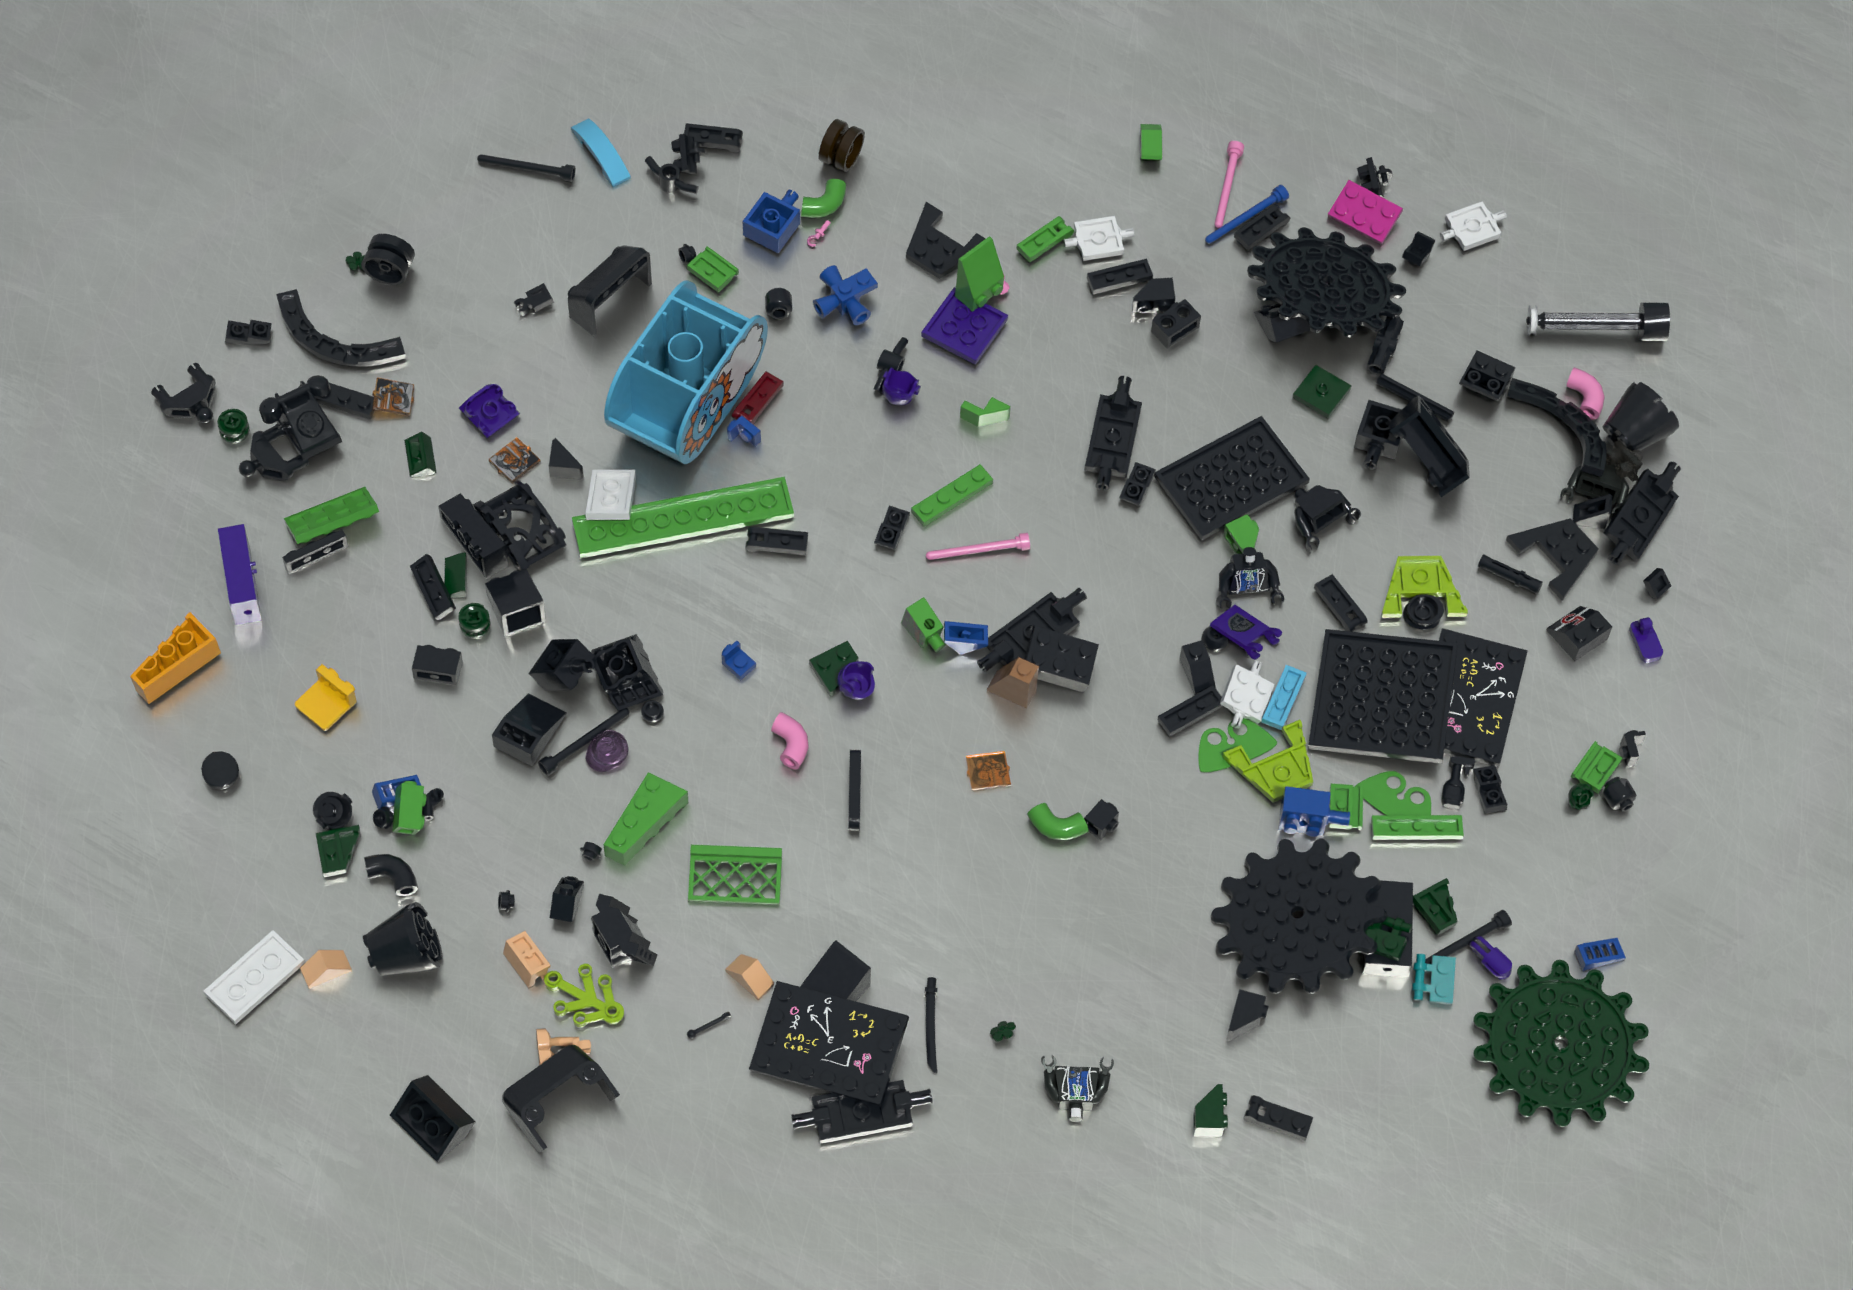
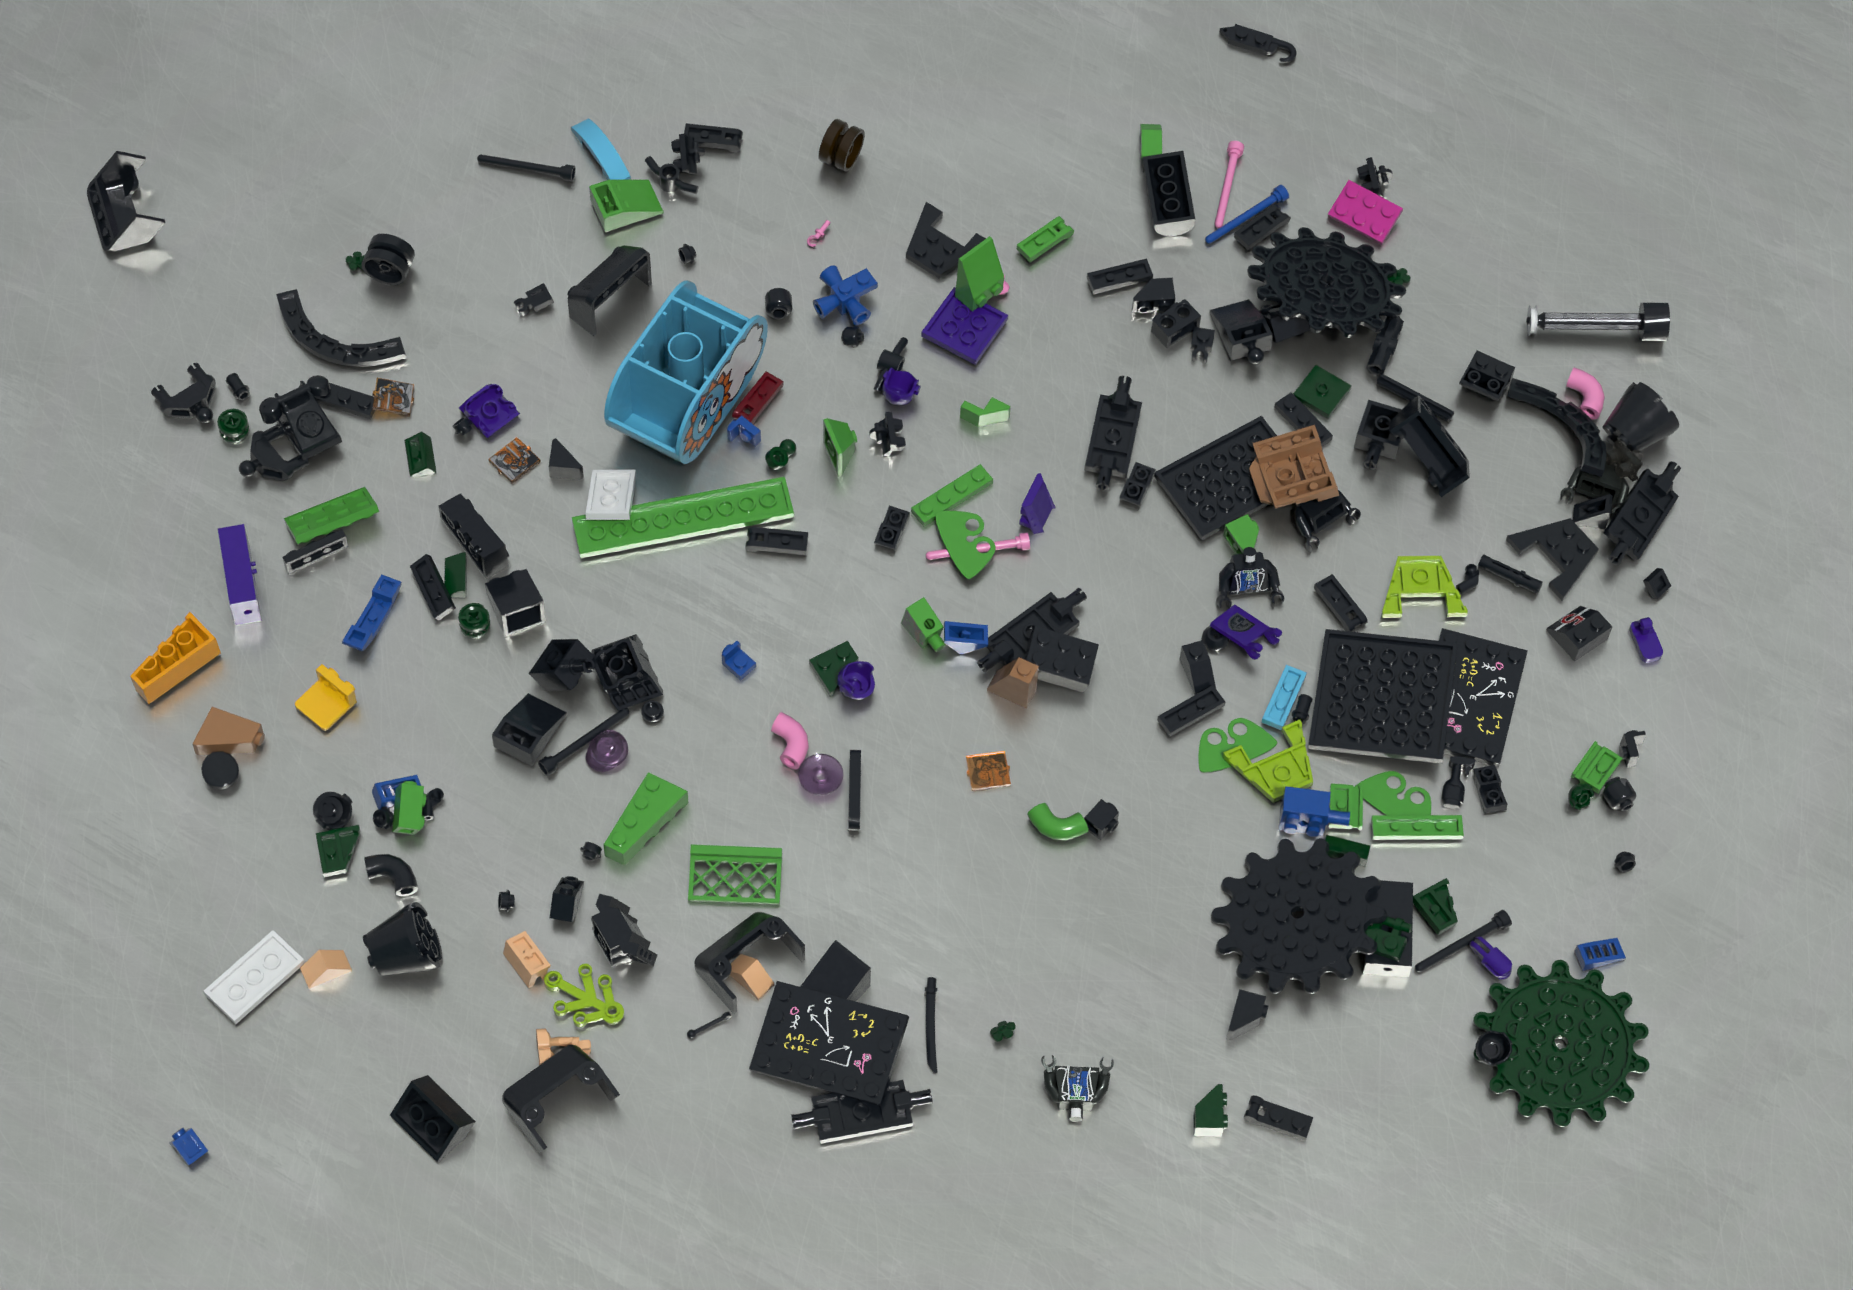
(113, 206): none -> black windscreen
(188, 1145): none -> blue bracket
(228, 734): none -> medium nougat slope
(240, 390): none -> black pin
(248, 334): black slope -> none
(374, 614): none -> blue slope
(437, 664): black brick -> none
(463, 426): none -> black plate
(519, 549): black fence -> none
(624, 202): none -> bright green slope
(712, 269): bright green plate -> none
(714, 963): none -> black windscreen
(772, 220): blue brick -> none
(778, 456): none -> dark green plate
(824, 766): none -> clear purple dish
(827, 203): bright green cylinder -> none
(839, 443): none -> bright green slope
(852, 336): none -> black piece
(884, 433): none -> black hips
(954, 534): none -> bright green piece
(1036, 506): none -> dark purple slope
(1099, 238): white plate -> none
(1169, 193): none -> black brick
(1202, 343): none -> black plate
(1243, 331): none -> black slope
(1246, 694): white plate -> none
(1257, 41): none -> black plate
(1292, 469): none -> medium nougat slope
(1301, 417): none -> black plate
(1302, 708): none -> black pin
(1340, 847): none -> dark green slope
(1400, 277): none -> dark green plant
(1419, 249): black bracket -> none
(1423, 612): black piece -> none
(1441, 979): teal plate -> none
(1471, 579): none -> black arm
(1473, 225): white plate -> none
(1493, 1048): none -> black hair
(1625, 861): none -> black plate

